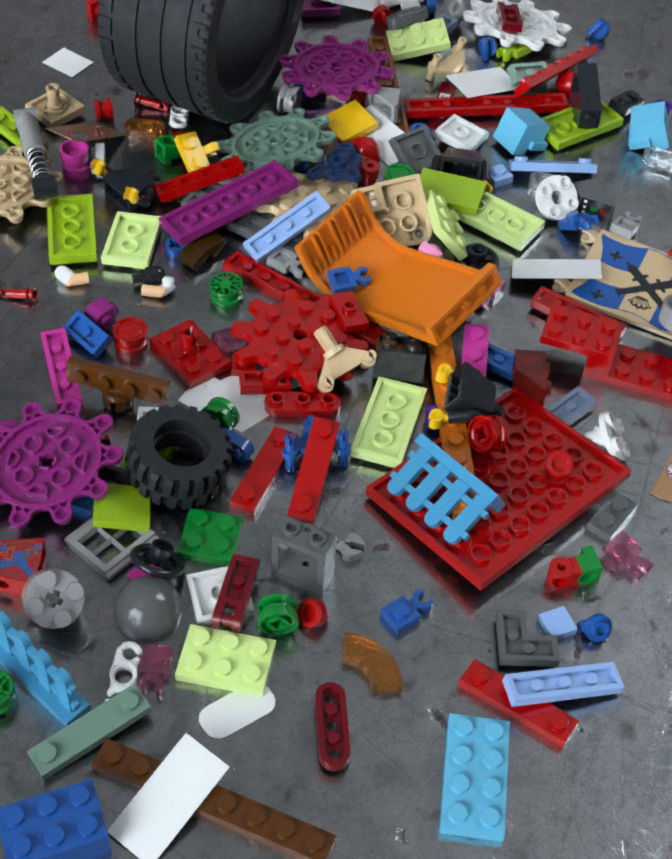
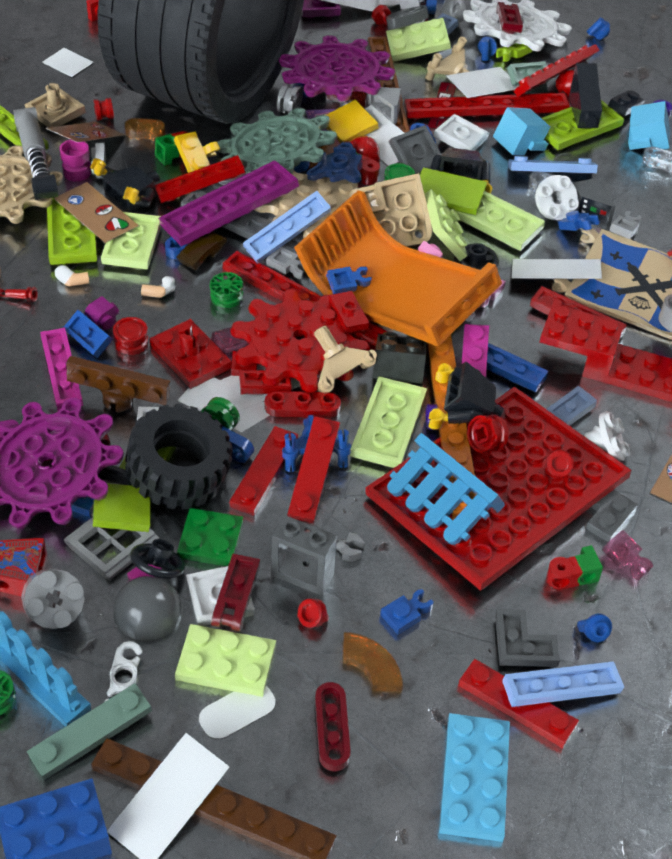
(96, 212): none -> medium nougat sticker
(141, 100): red piece -> none
(150, 275): black cylinder -> none
(154, 665): clear pink plate -> none
(179, 117): white piece -> none
(278, 614): green wheel -> none
(500, 176): light blue plate -> none
(531, 374): clear red slope -> none
(557, 623): light blue tile -> none

